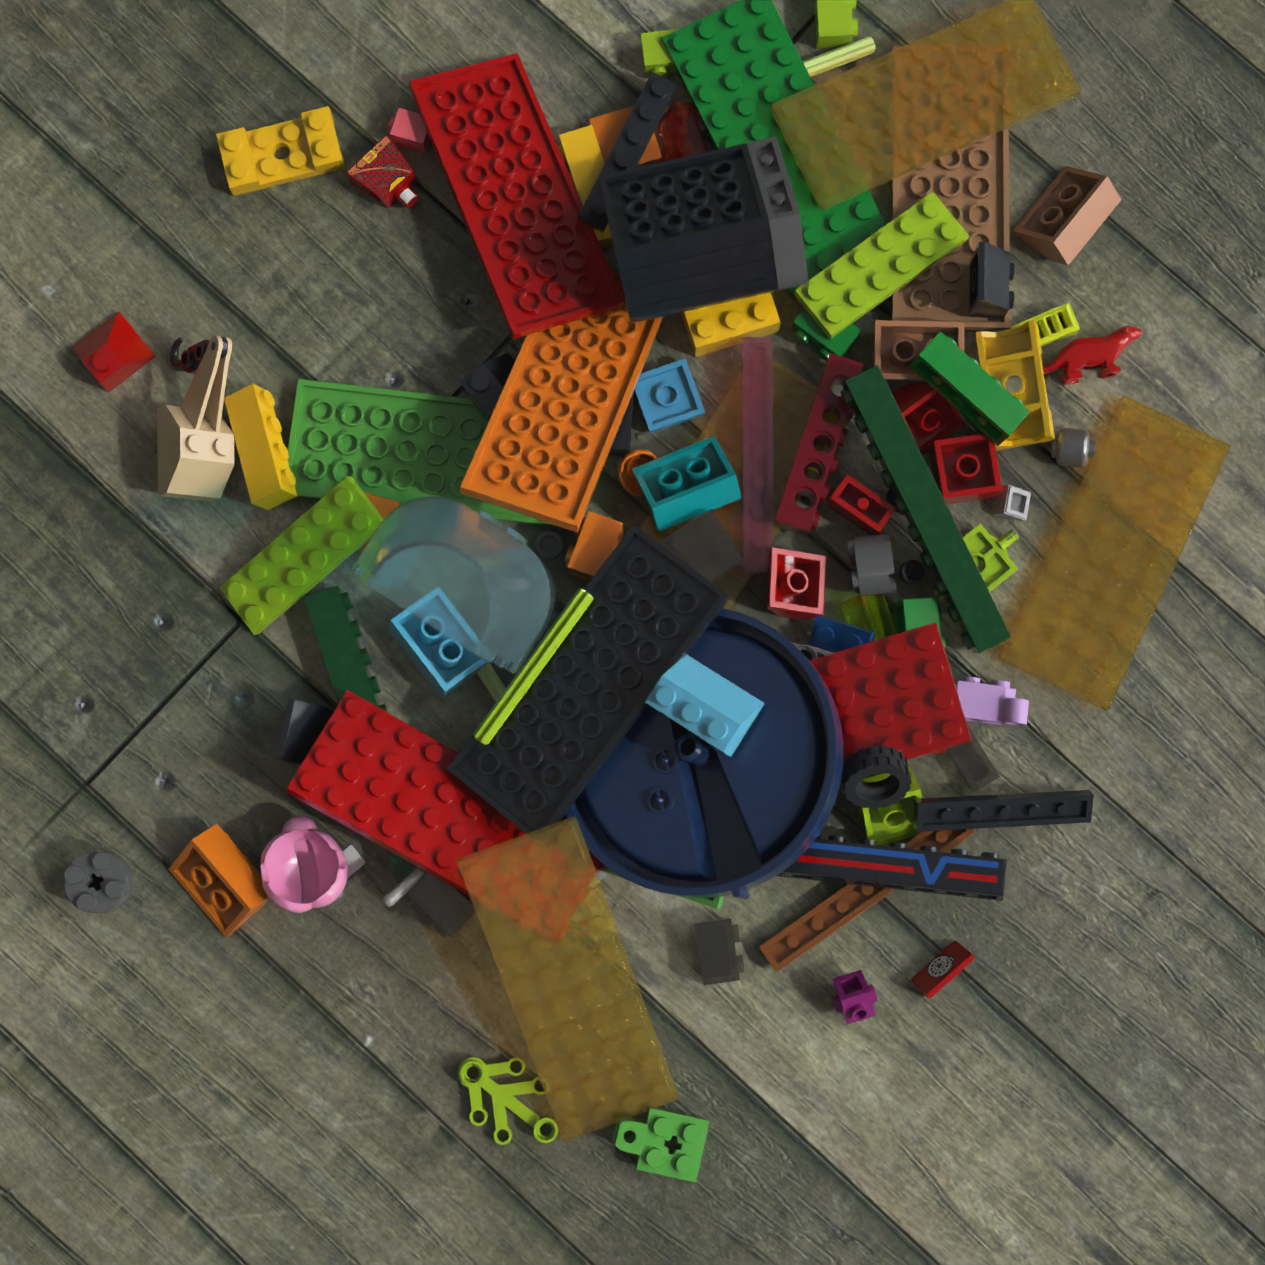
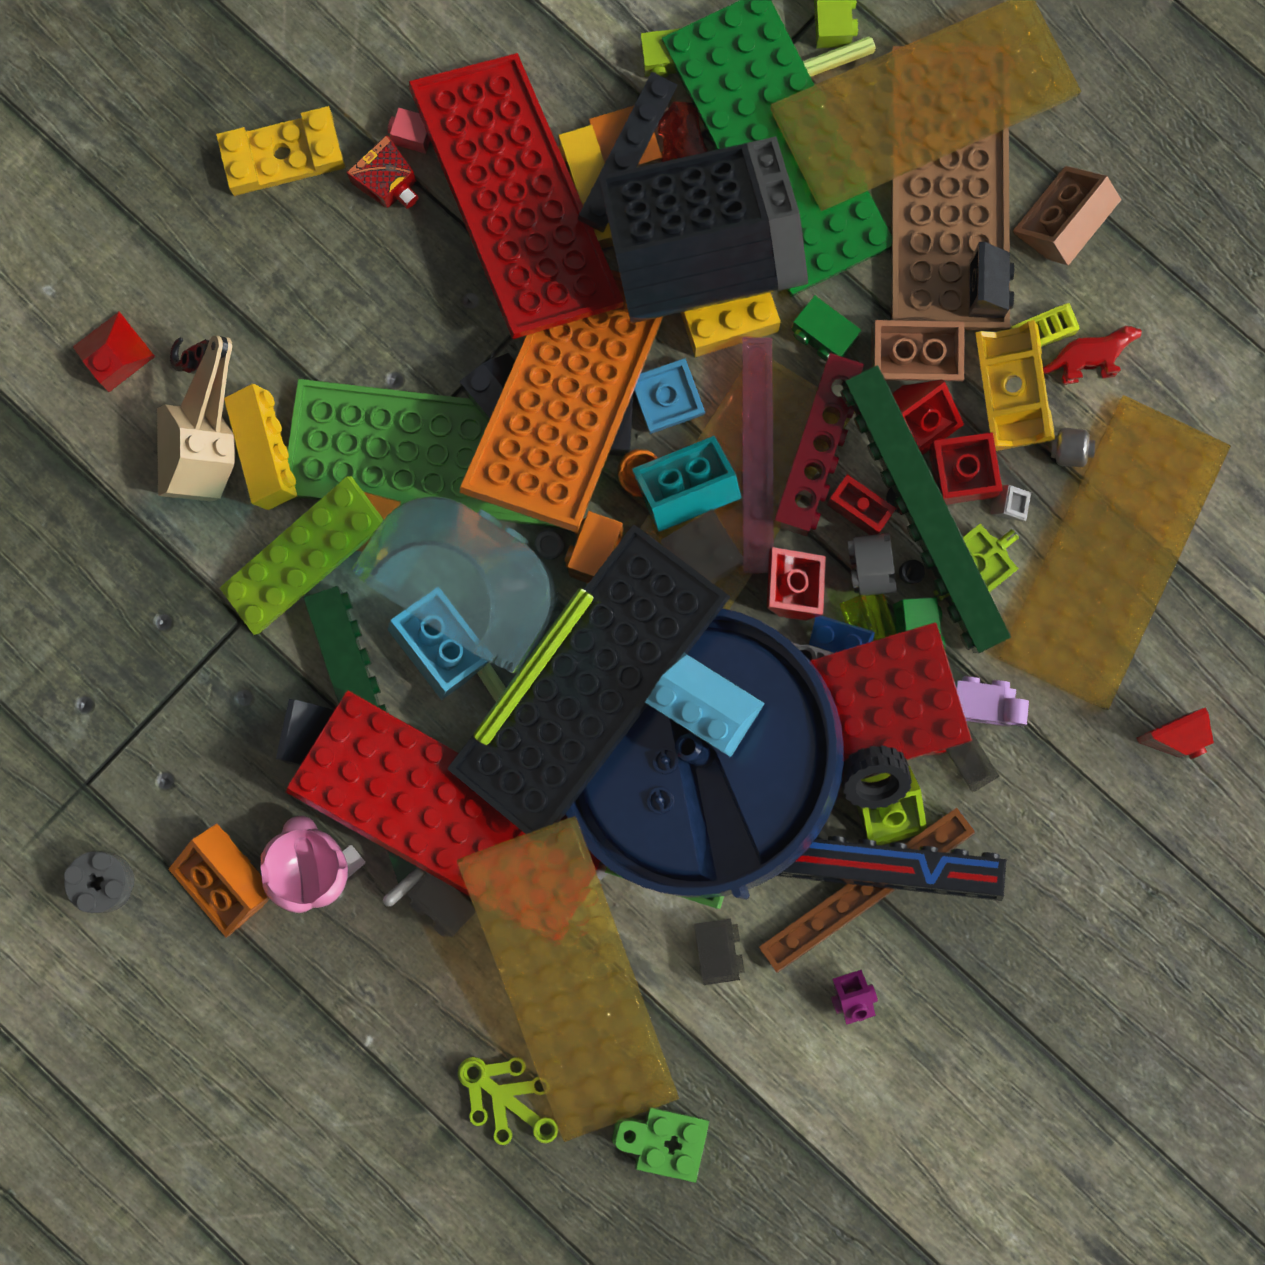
(881, 265): lime plate -> none
(942, 969): red slope -> none
(969, 388): green brick -> none
(1002, 810): black plate -> none
(1181, 736): none -> red slope

